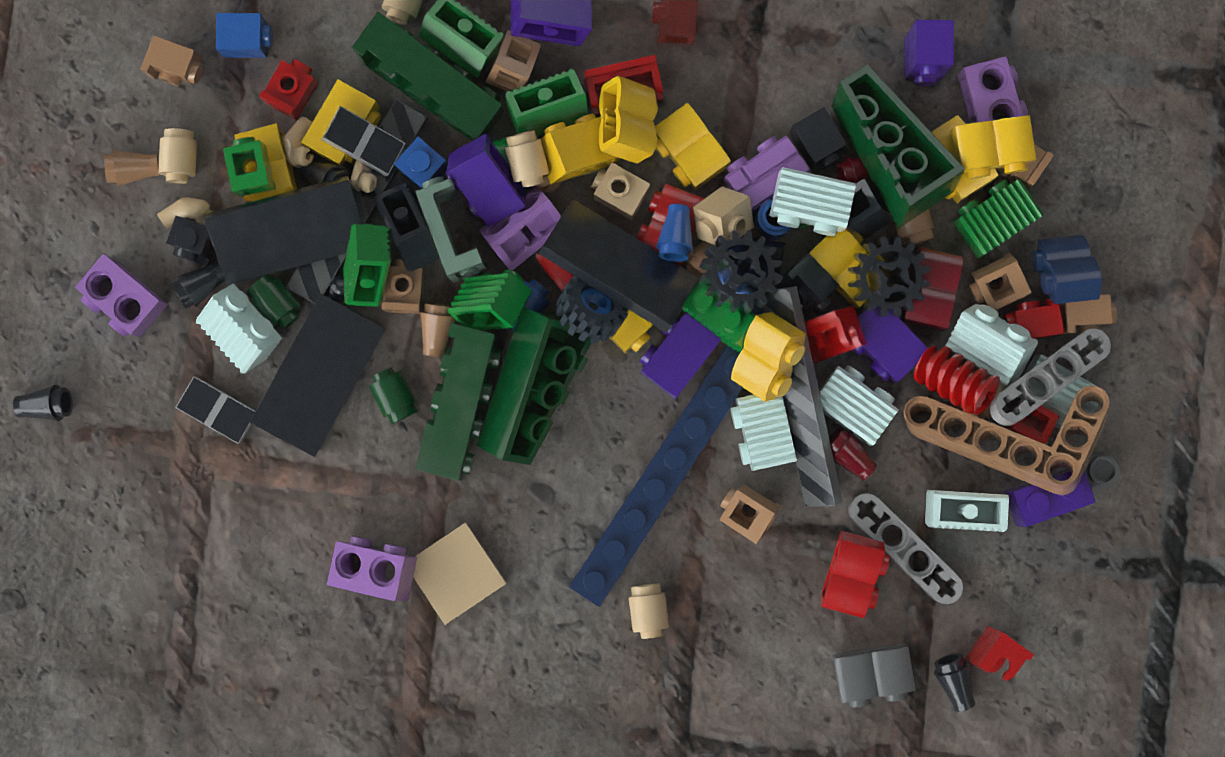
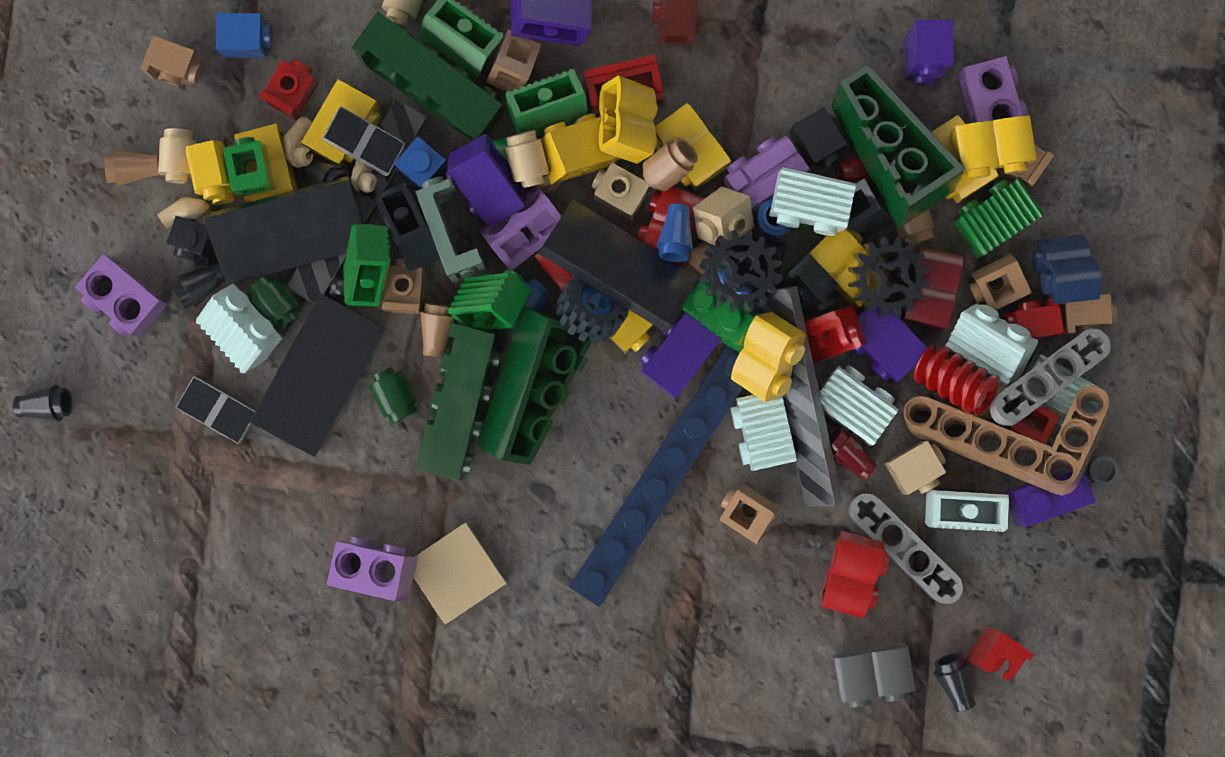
(210, 172): none -> yellow brick
(648, 610): tan brick -> none
(669, 164): none -> medium nougat brick
(917, 468): none -> tan brick

